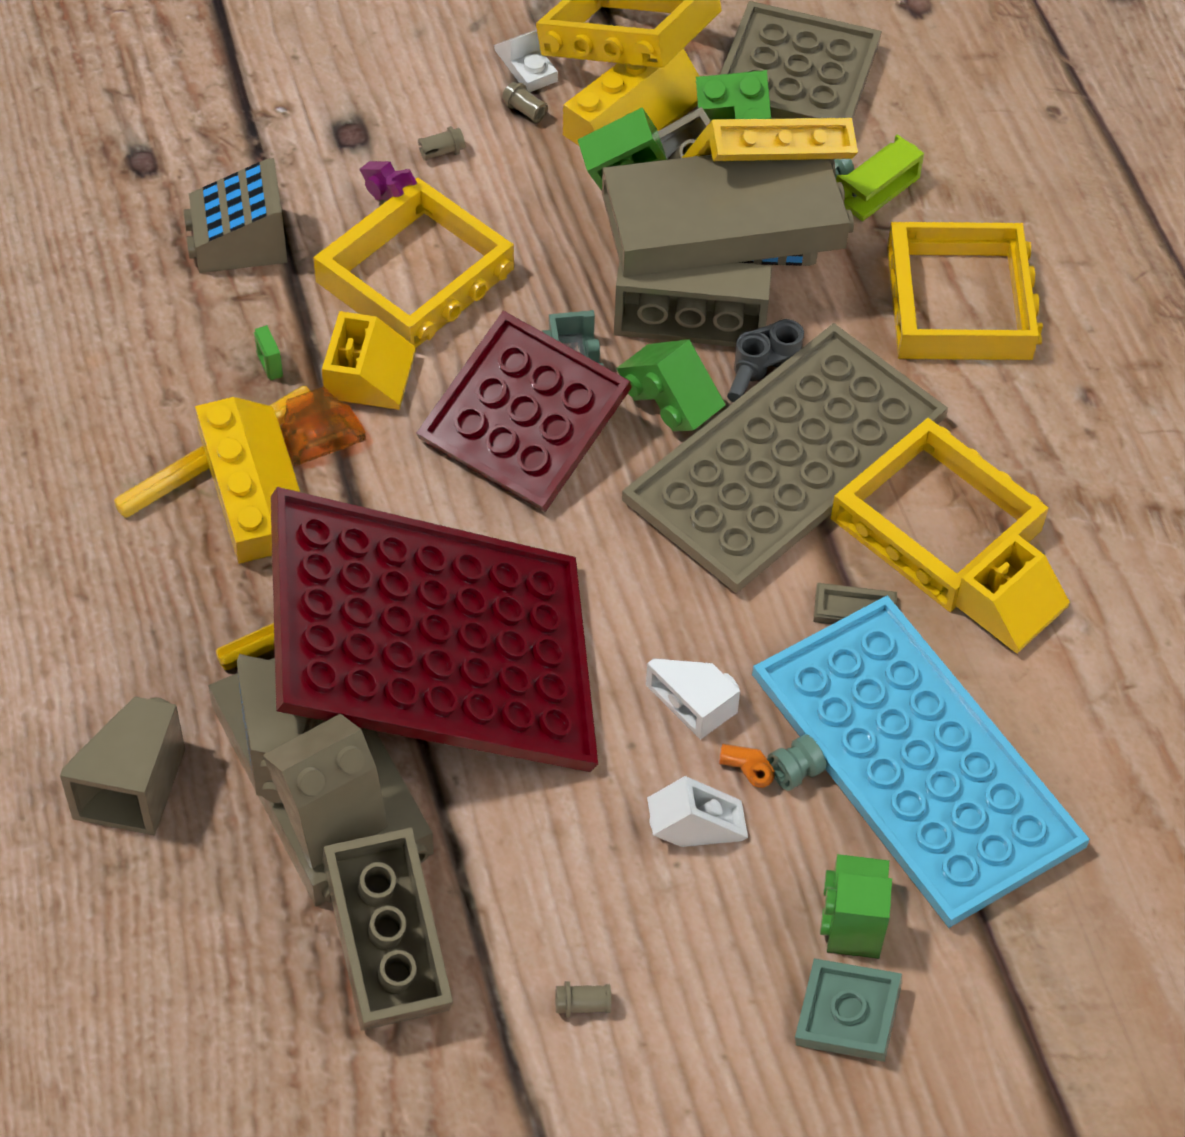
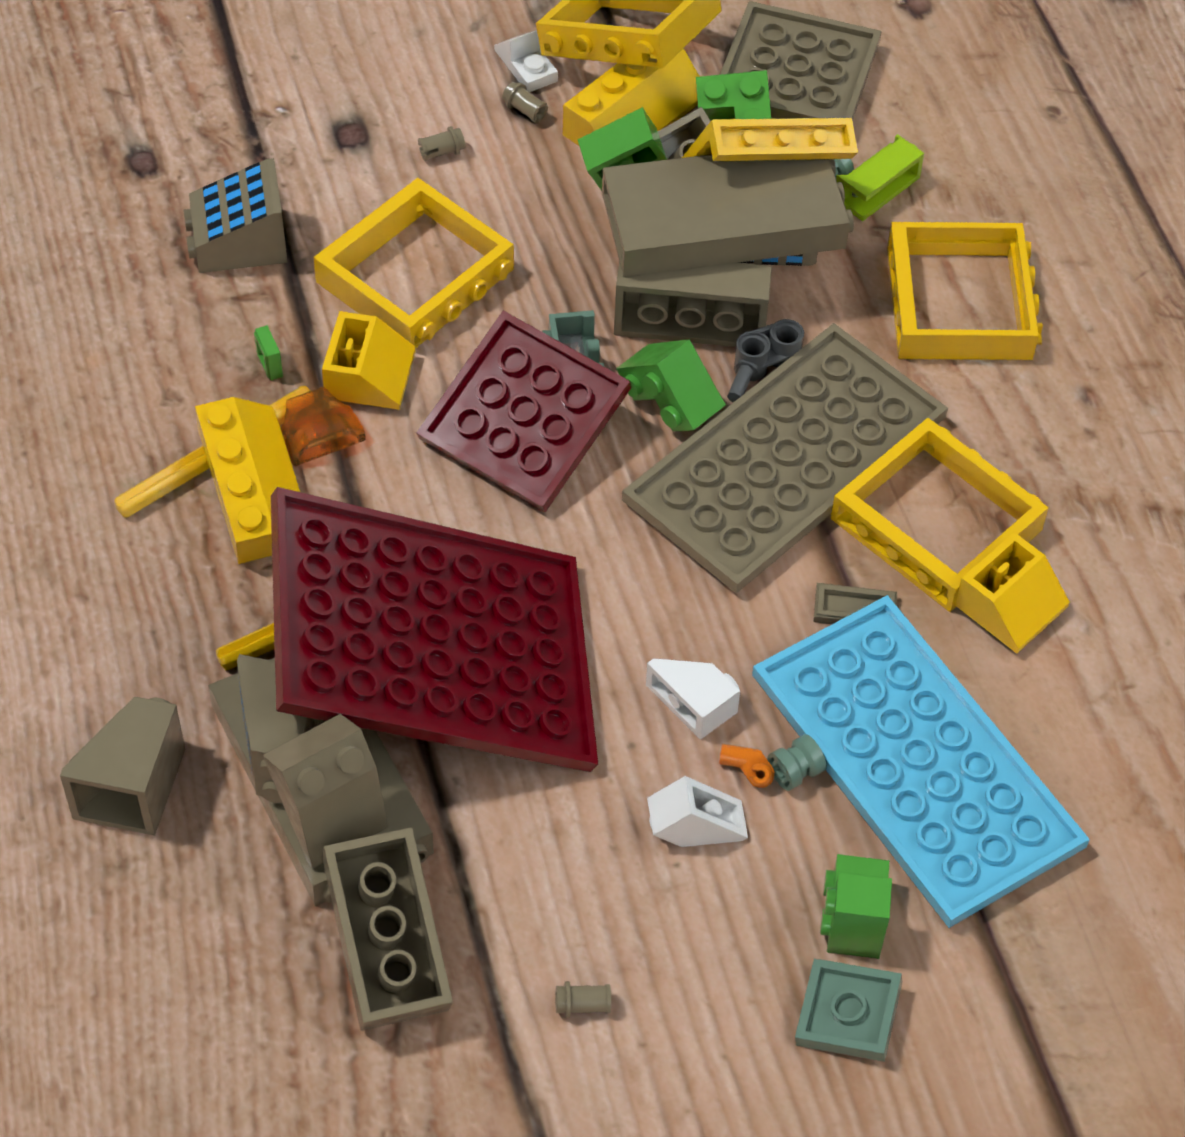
(384, 181): magenta plate -> none

